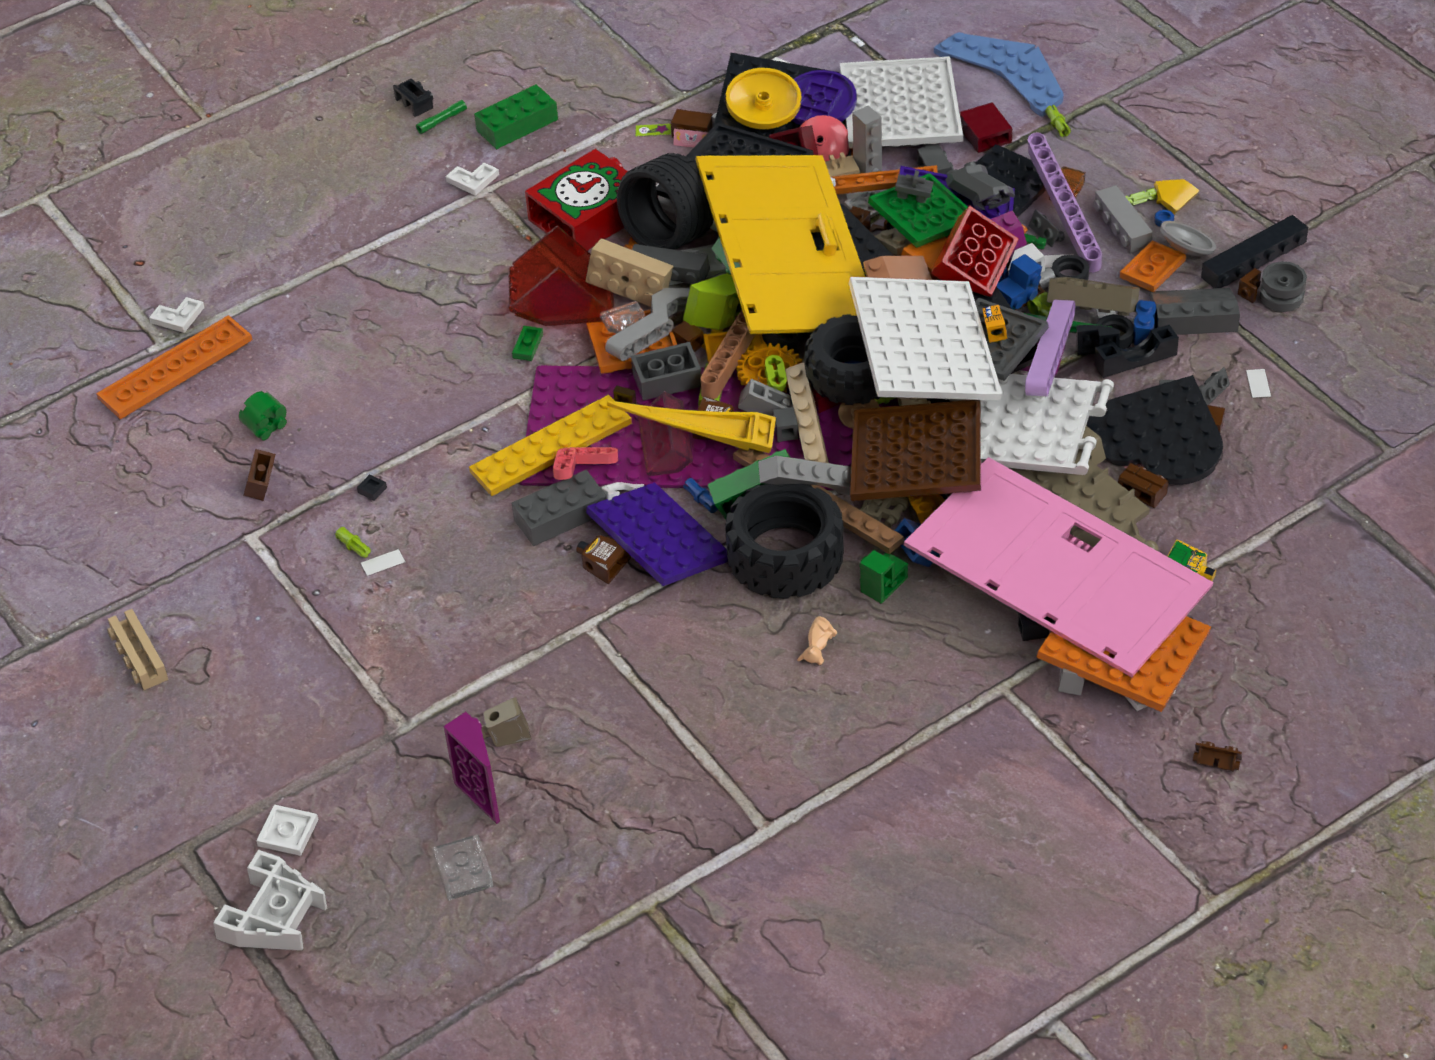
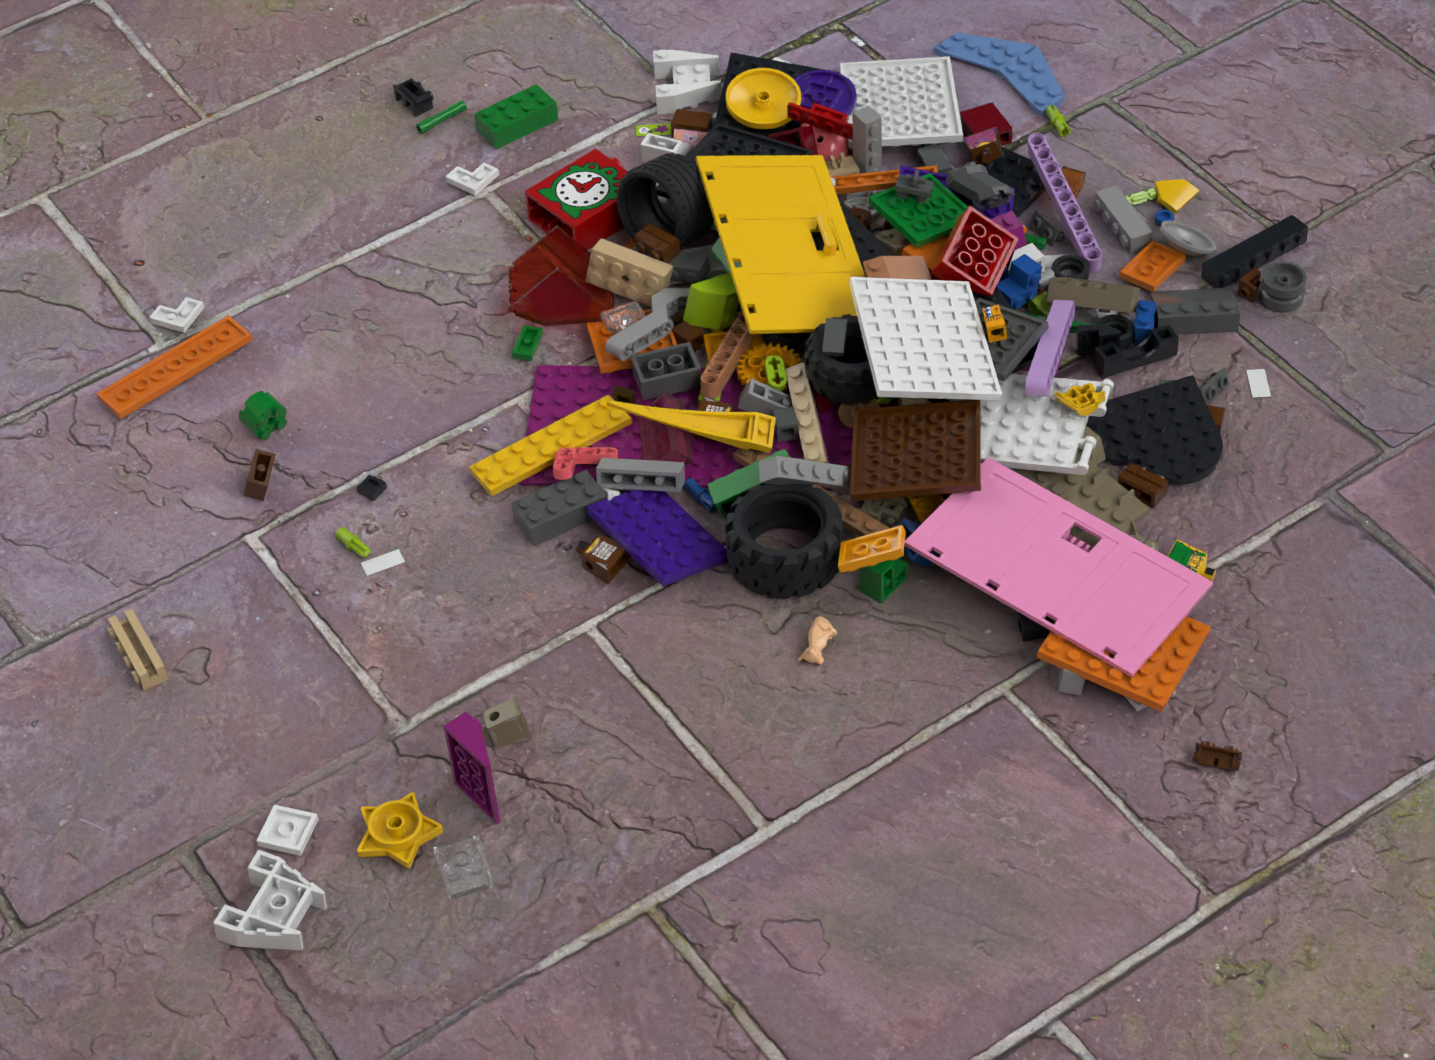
(396, 830): none -> yellow plate
(640, 474): none -> light grey brick
(656, 145): none -> white slope
(657, 243): none -> reddish brown brick
(690, 77): none -> white wedge
(822, 118): none -> red bracket
(834, 337): none -> dark grey slope
(871, 549): none -> light orange plate
(983, 146): none -> reddish brown torso
(1081, 399): none -> yellow piece

